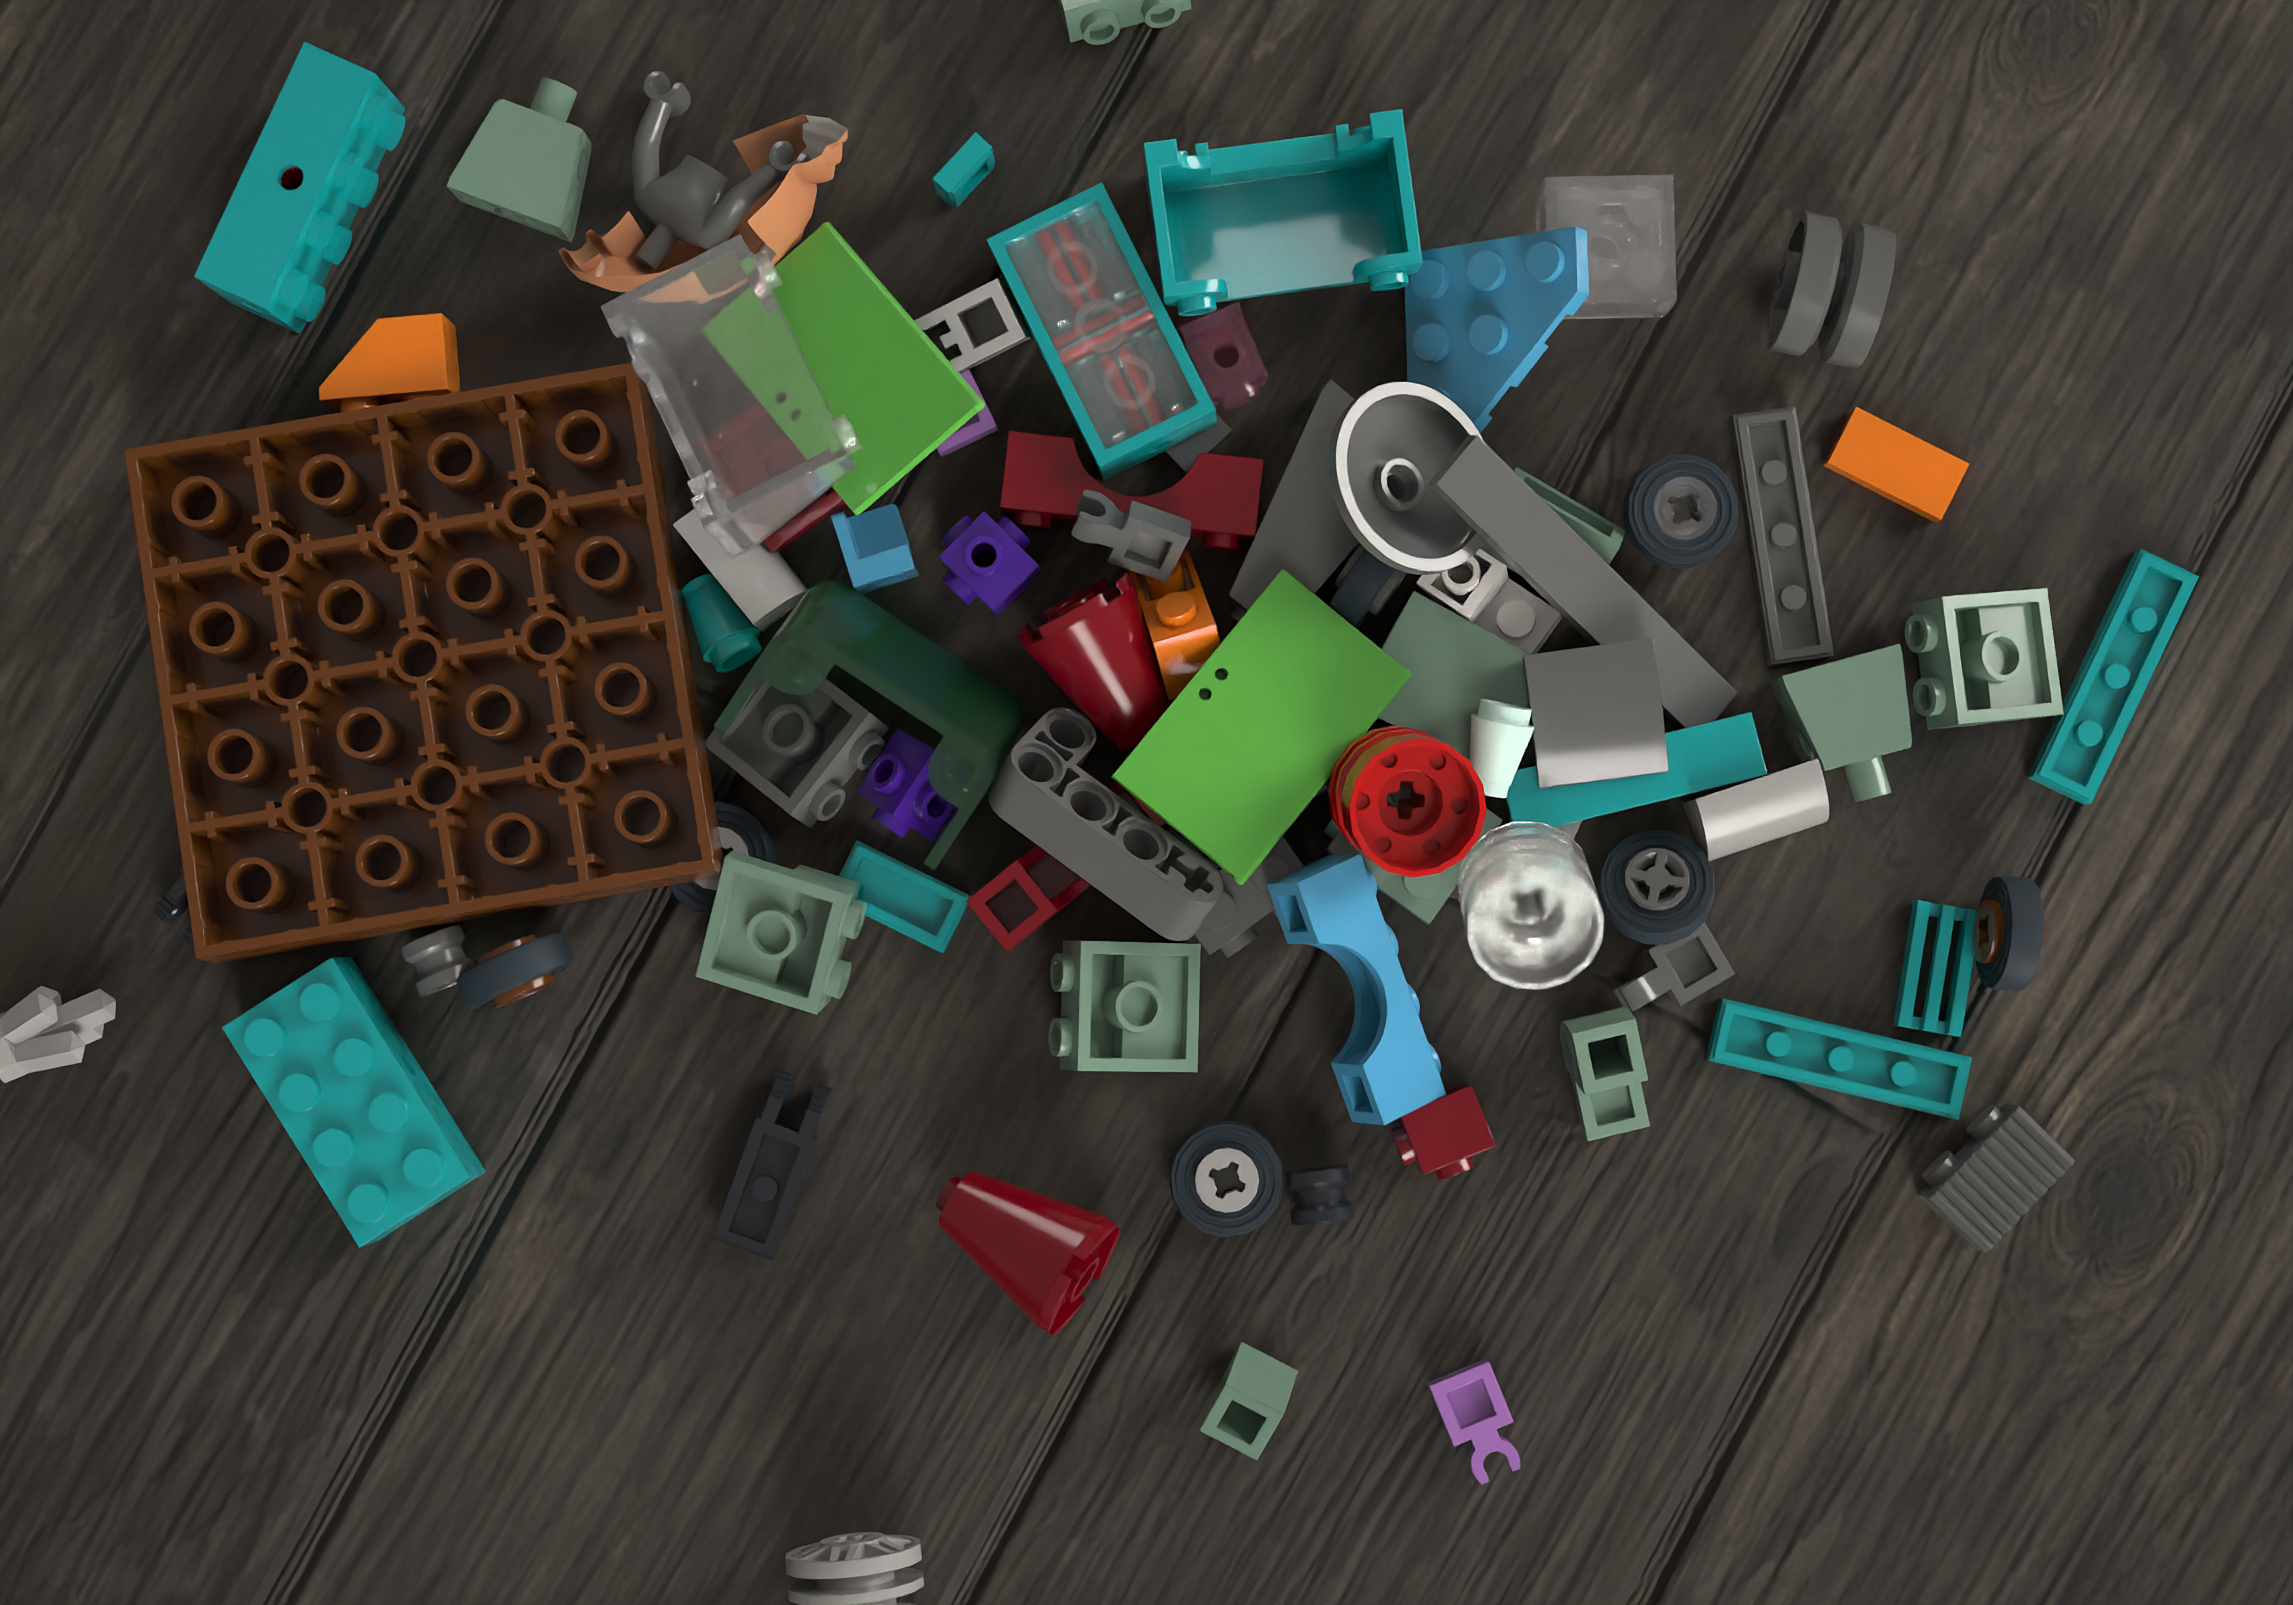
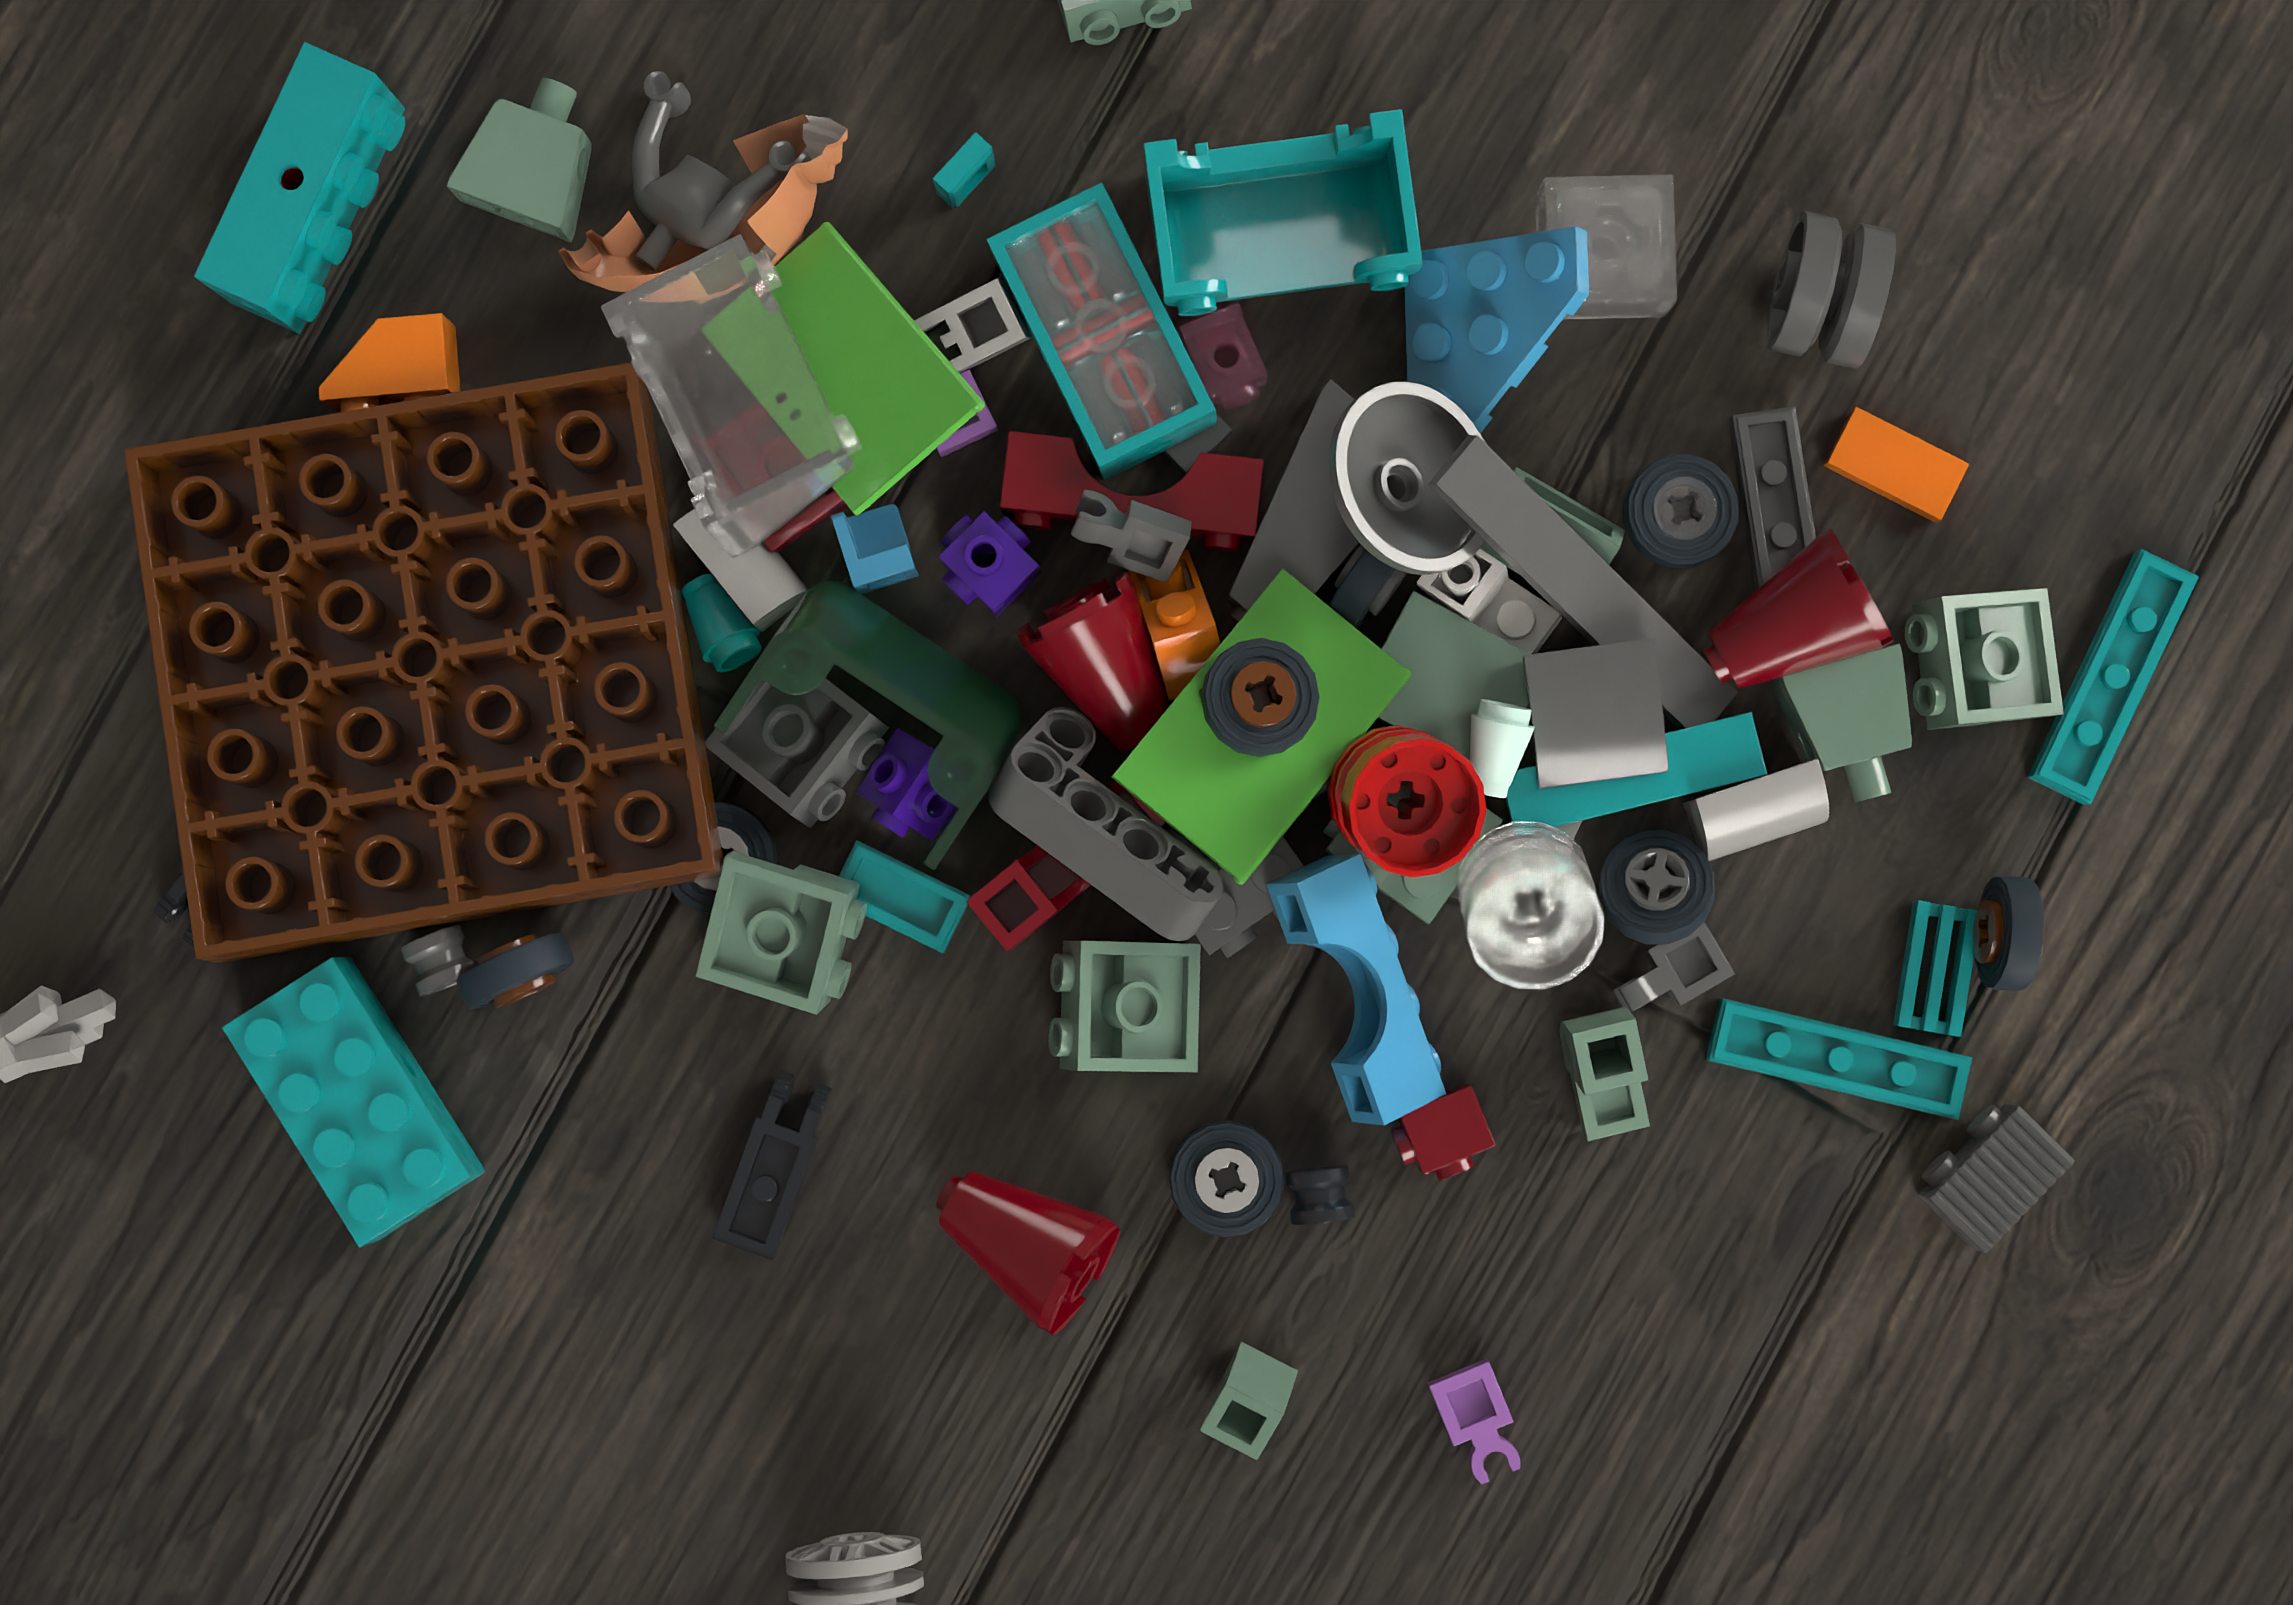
(1250, 719): none -> black wheel
(1799, 619): none -> dark red cone

